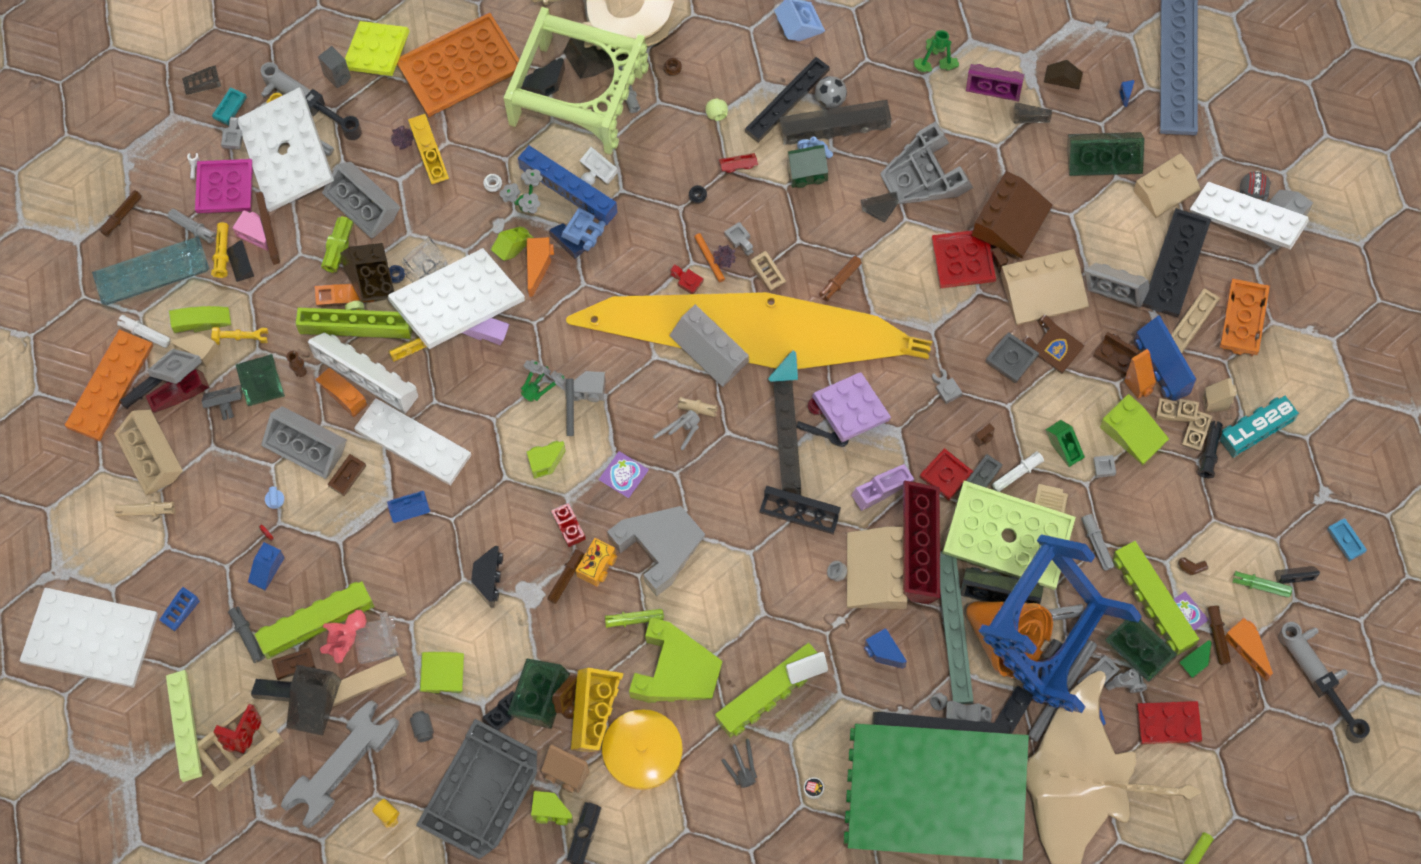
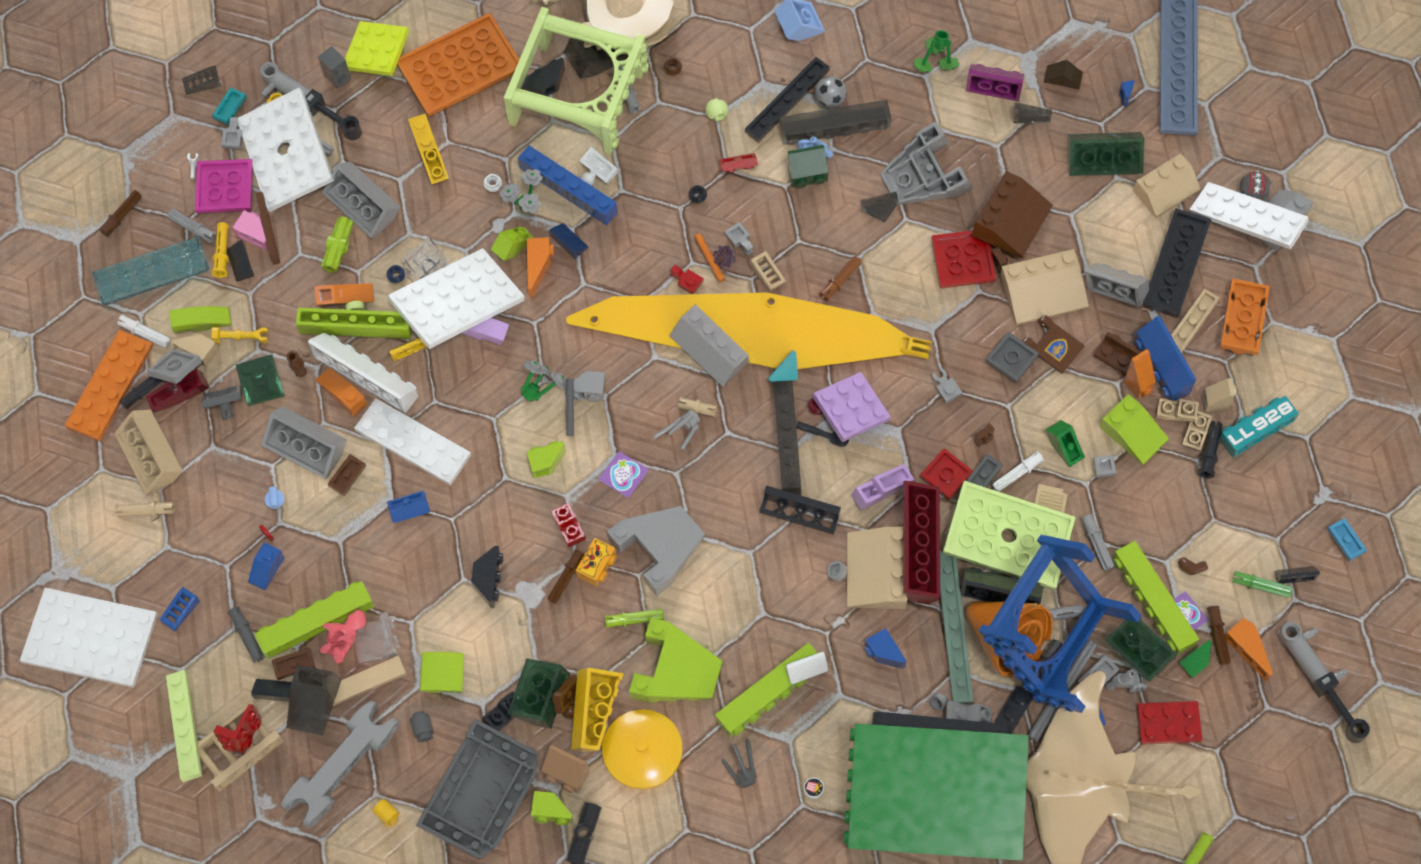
(368, 271): dark brown slope -> none
(402, 137): gear -> none
(578, 226): medium blue plate -> none

